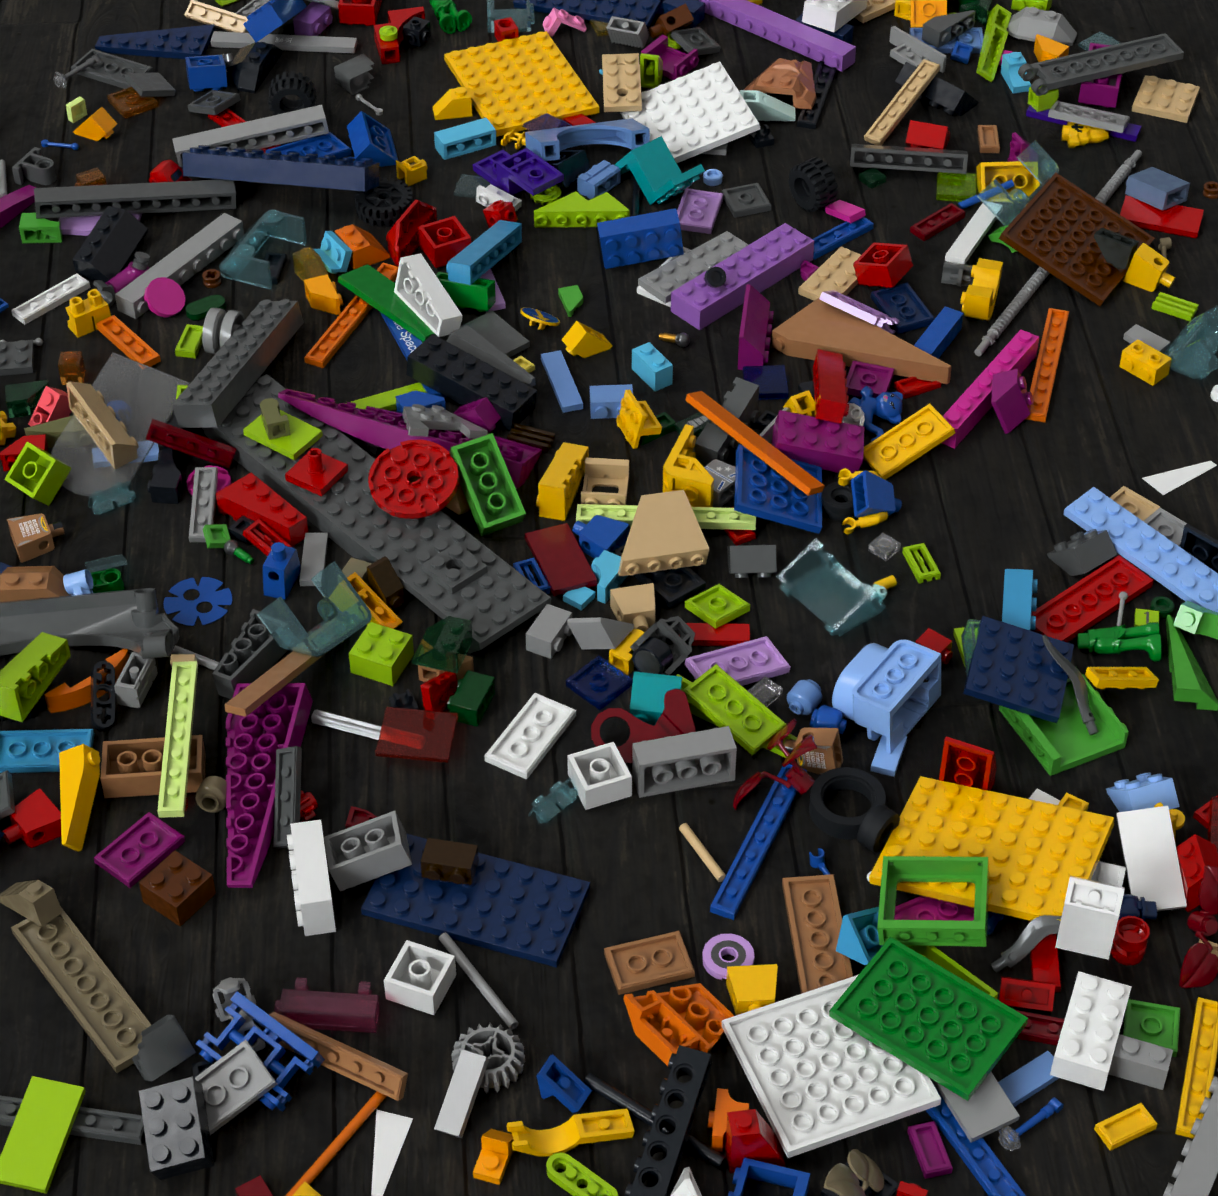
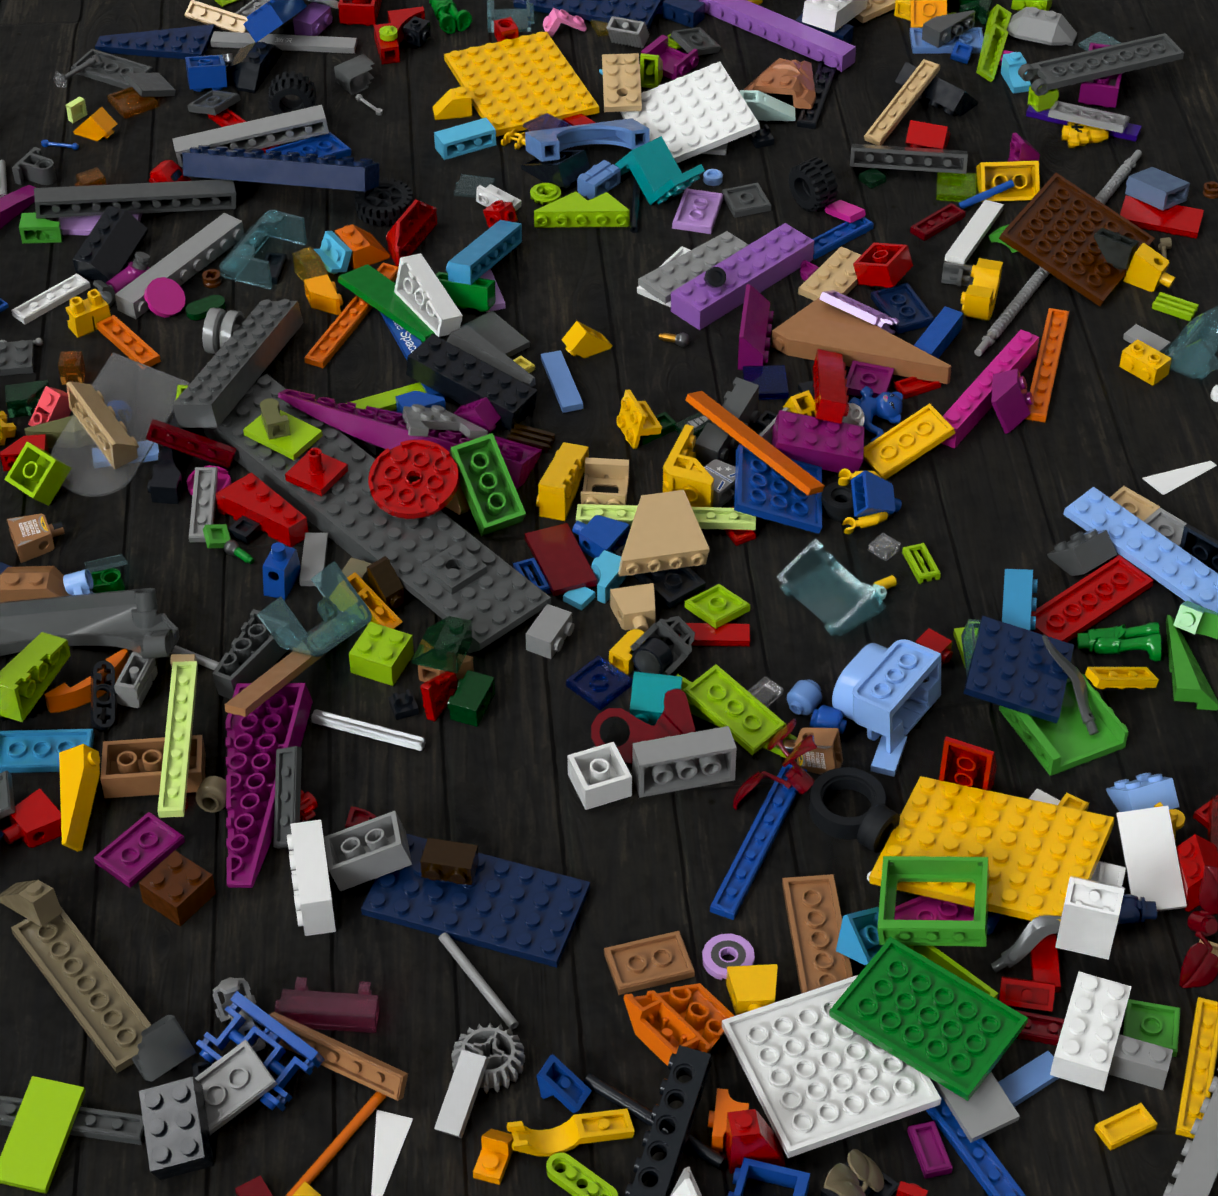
(102, 500): clear light blue hinge -> none
(190, 342): lime tile -> none
(208, 593): blue piece -> none
(261, 541): red tile -> none
(371, 140): blue slope -> none
(412, 169): yellow window -> none
(416, 734): clear red piece -> none
(420, 977): white brick -> none
(443, 240): red brick -> none
(518, 172): dark purple bracket -> none
(530, 735): white tile -> none
(540, 317): piece -> none
(545, 806): clear light blue hinge -> none
(571, 298): bright green tile -> none
(599, 632): light grey slope -> none
(606, 400): medium blue brick -> none
(640, 238): blue brick -> none
(652, 366): medium azure brick -> none
(676, 19): reddish brown torso -> none
(702, 852): tan bar -> none
(743, 662): lavender tile -> none
(752, 559): dark grey slope -> none
(819, 861): blue hand -> none
(913, 50): light grey bracket -> none
(988, 139): medium nougat tile -> none
(1009, 205): clear light blue windscreen -> none
(1010, 1138): piece -> none
(1049, 49): light orange slope -> none
(1123, 596): light grey hinge -> none
(1130, 940): red wheel -> none
(1144, 616): lime tile -> none
(1163, 605): dark green tile -> none
(1165, 98): tan plate -> none

